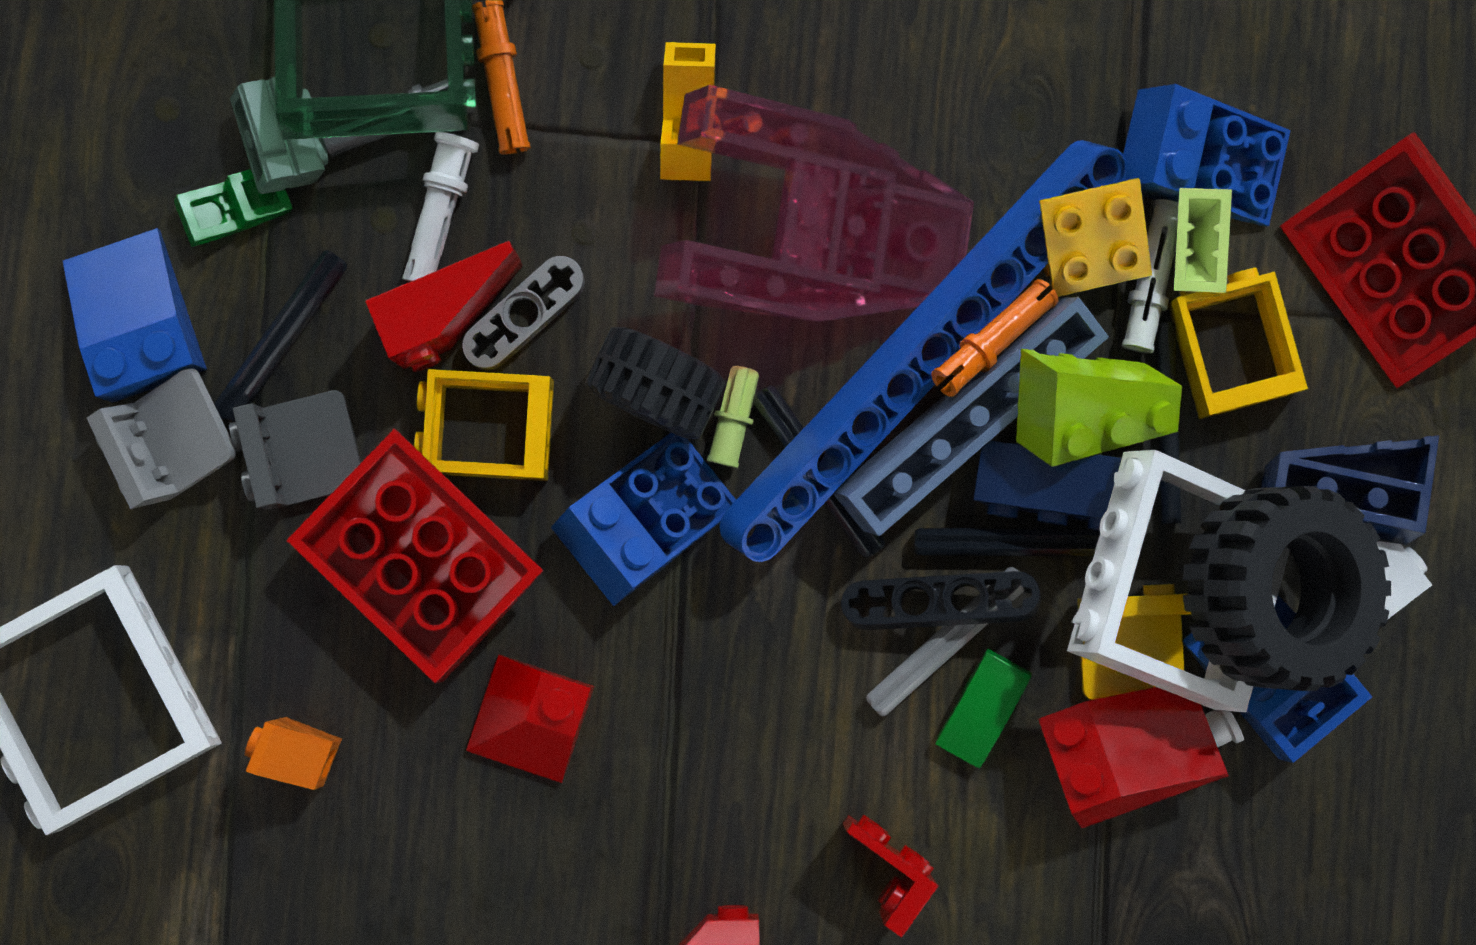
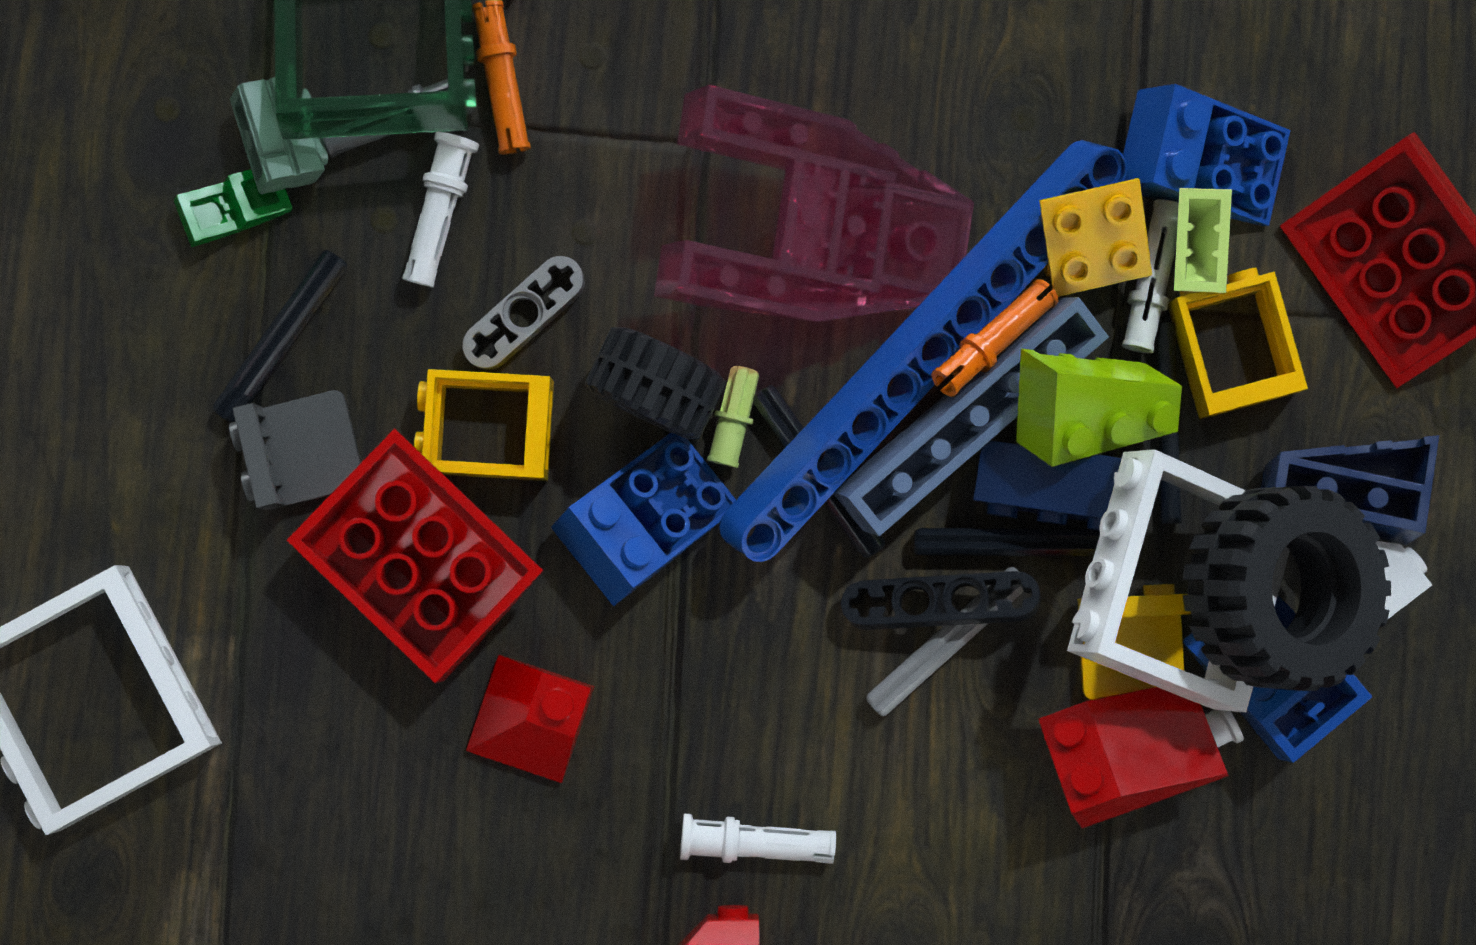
(130, 317): blue slope -> none
(163, 440): light grey bracket -> none
(291, 753): orange slope -> none
(437, 309): red slope -> none
(684, 70): yellow brick -> none
(732, 840): none -> white pin
(903, 898): red bracket -> none
(983, 708): green slope -> none

